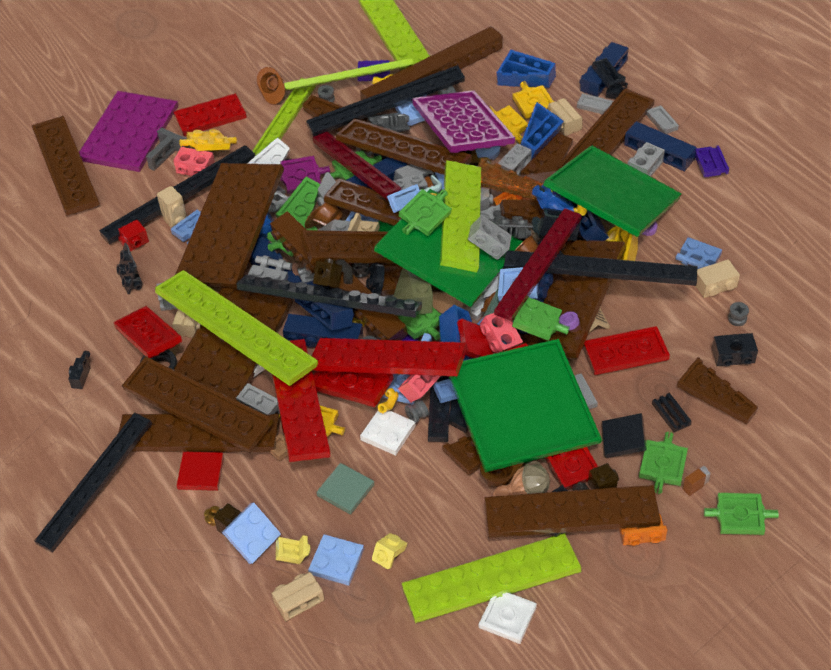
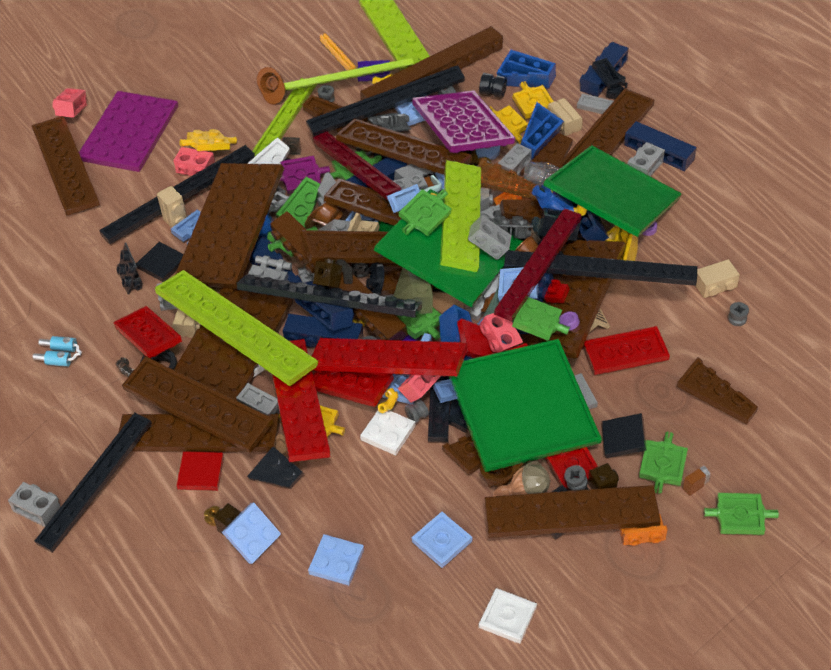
(34, 503): none -> light grey brick
(59, 344): none -> medium azure piece
(70, 102): none -> coral brick
(79, 371): black piece -> none
(122, 366): none -> clear smoke arm
(133, 234): red brick -> none
(160, 261): none -> black tile
(168, 145): dark grey bracket -> none
(210, 114): red plate -> none
(276, 470): none -> black wing
(292, 550): light yellow bracket -> none
(294, 145): none -> clear smoke plate
(297, 596): tan brick -> none
(337, 52): none -> light orange axle
(345, 488): sand green tile -> none
(387, 549): light yellow bracket -> none
(441, 539): none -> light blue plate
(490, 577): lime plate -> none
(494, 85): none -> black wheel
(539, 171): none -> clear brick
(556, 292): none -> red tile
(576, 483): none -> dark grey wheel
(662, 119): light grey tile -> none
(674, 410): black tile -> none
(698, 253): medium blue plate -> none
(711, 161): dark purple plate -> none
(734, 349): black brick -> none

